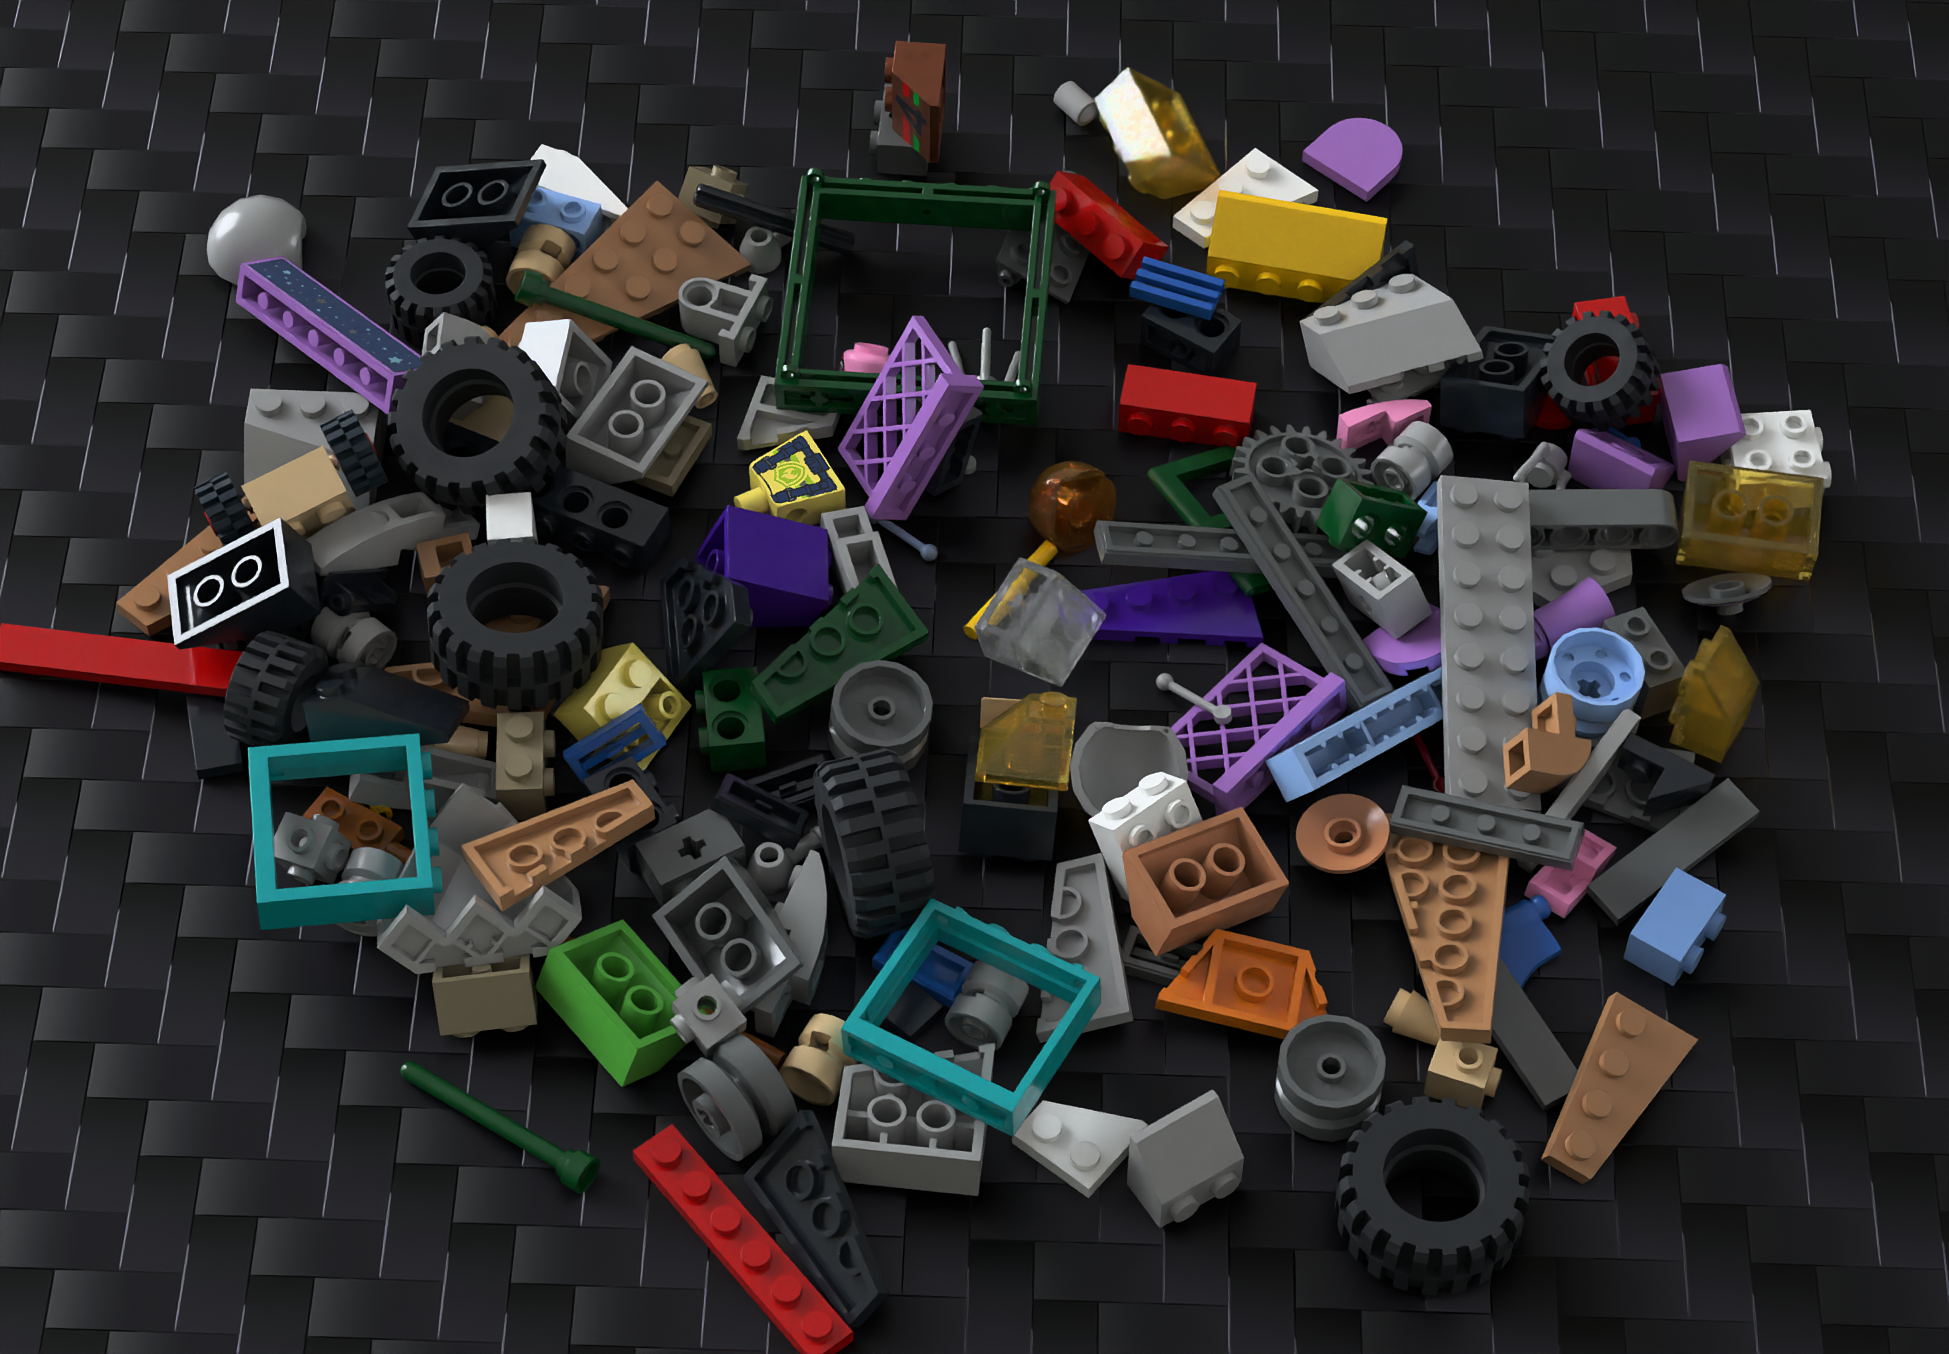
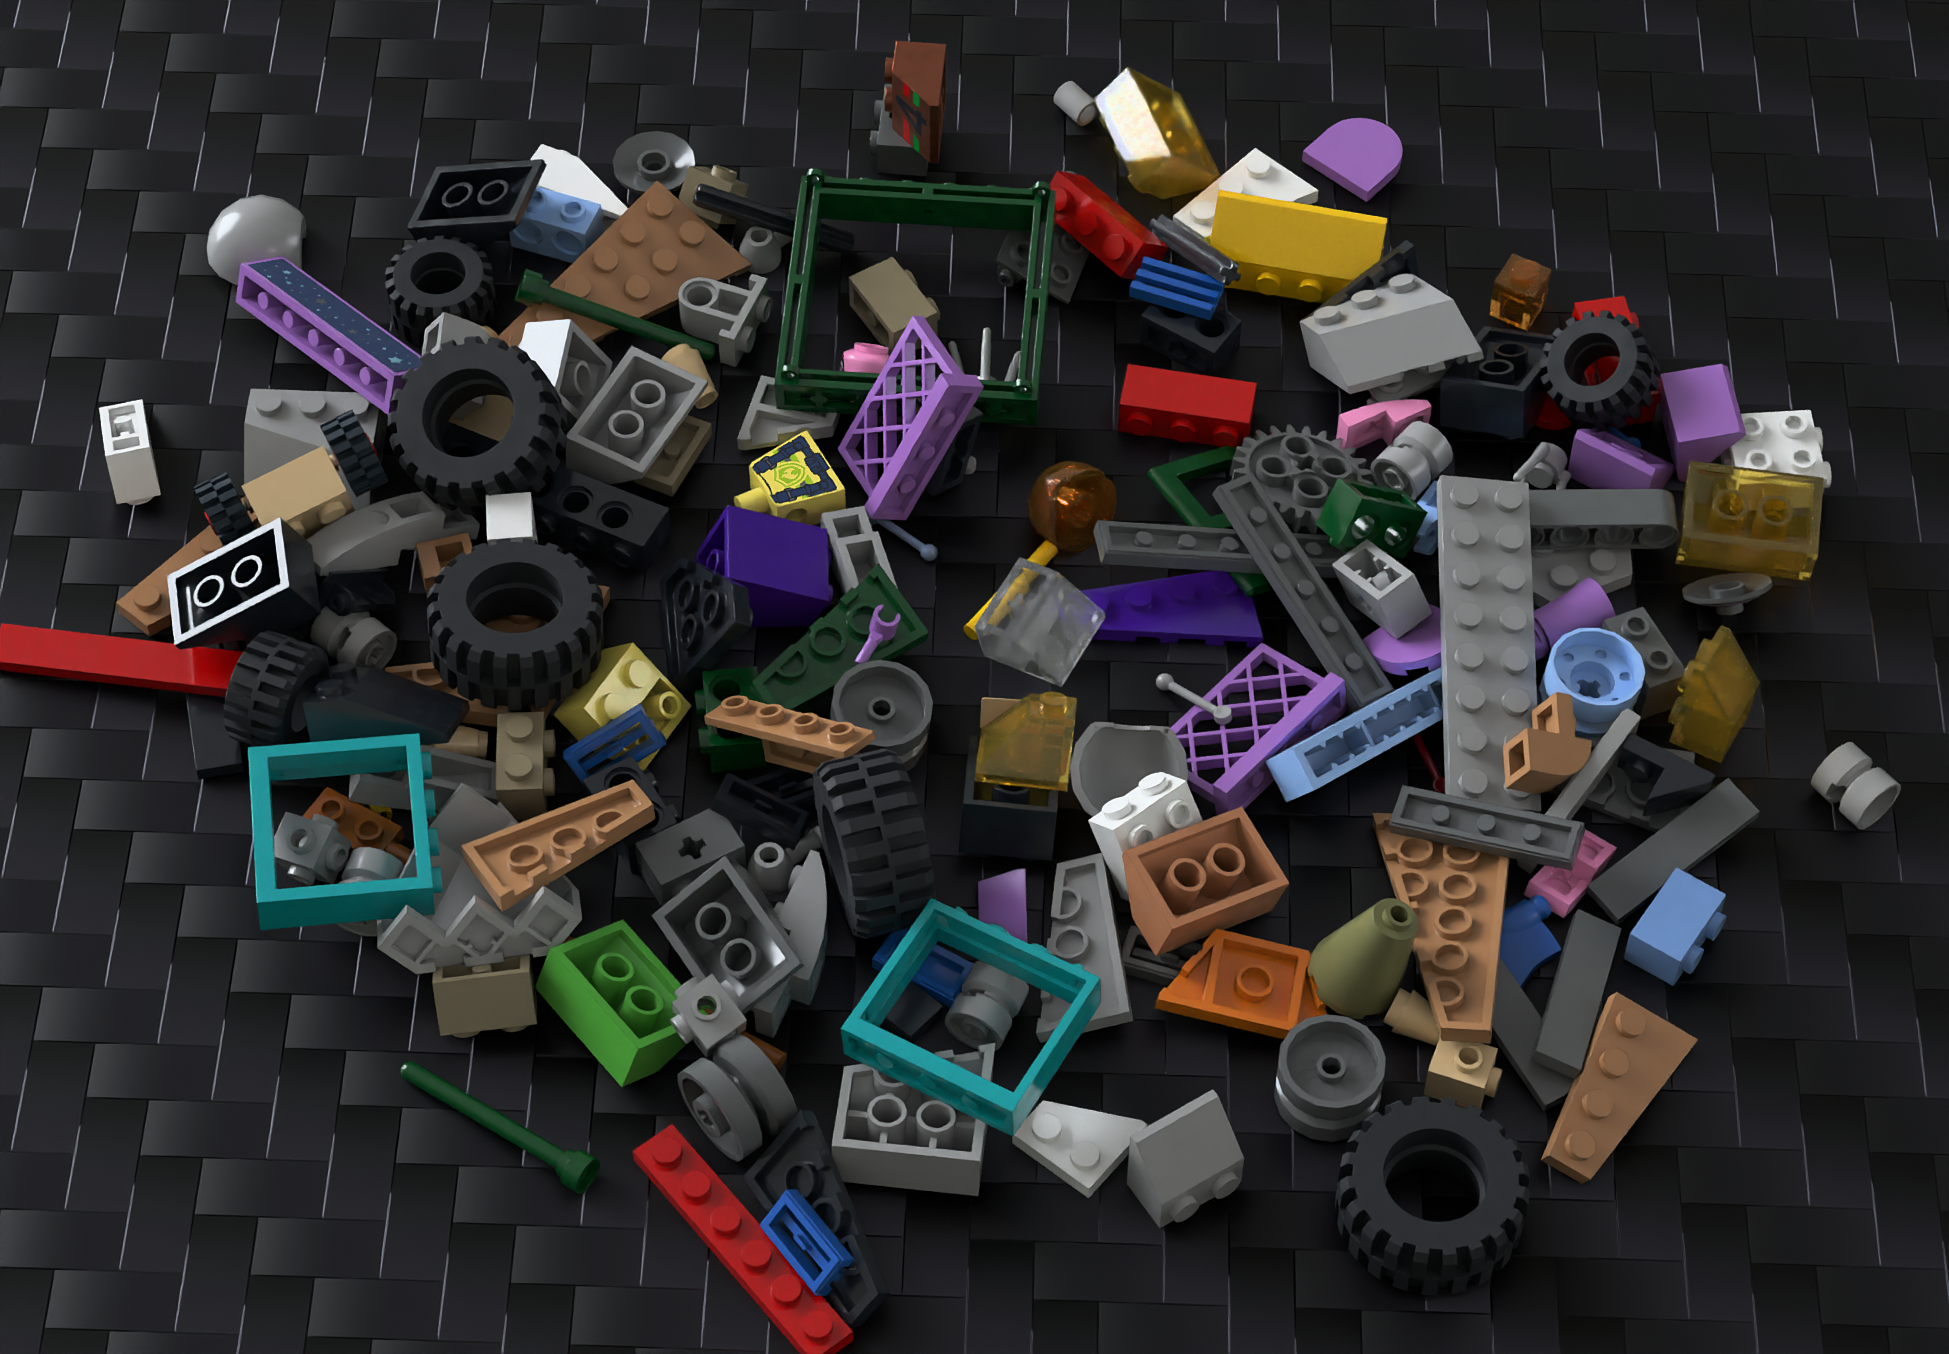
(129, 452): none -> white slope
(541, 250): tan wheel -> none
(653, 158): none -> dark grey dish
(790, 736): none -> medium nougat bracket
(811, 1235): none -> blue tile
(817, 1065): tan wheel -> none
(879, 632): none -> medium lavender hand
(888, 299): none -> dark tan brick
(1004, 902): none -> medium lavender slope
(1195, 250): none -> black axle
(1341, 819): nougat dish -> none
(1365, 960): none -> olive cone
(1520, 291): none -> clear orange brick
(1576, 994): none -> dark grey tile
(1849, 779): none -> light grey wheel

